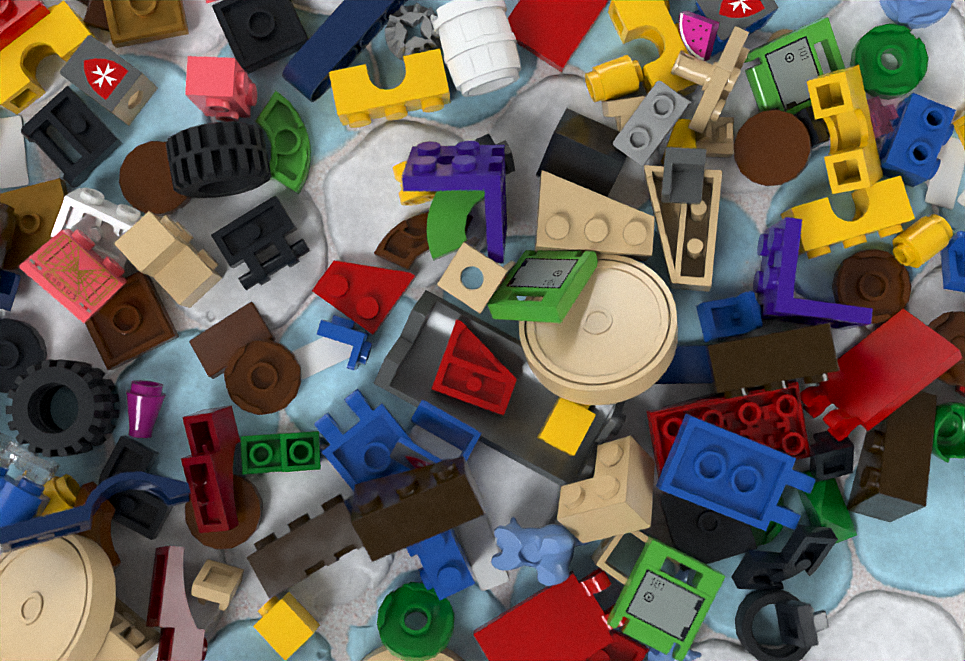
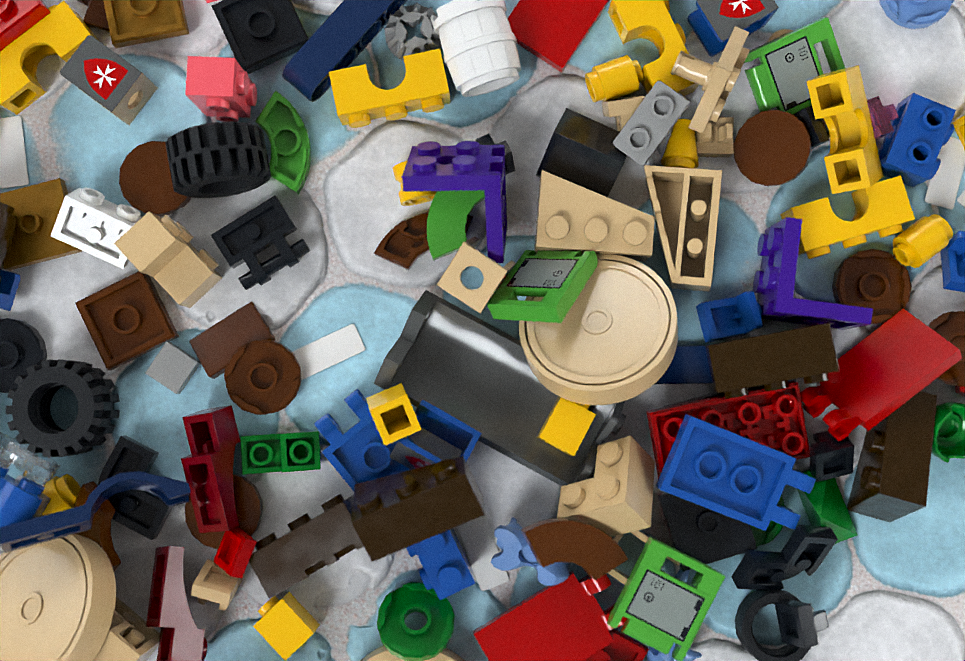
(75, 273): coral slope -> none
(79, 127): black plate -> none
(144, 405): magenta cone -> none
(173, 367): none -> light grey tile
(235, 552): none -> red tile
(342, 330): blue bracket -> none
(363, 291): red wing -> none
(393, 414): none -> yellow brick
(473, 372): red wing -> none
(574, 543): none -> reddish brown tile
(683, 175): dark grey panel -> none
(698, 34): tile -> none
(907, 50): green tile -> none

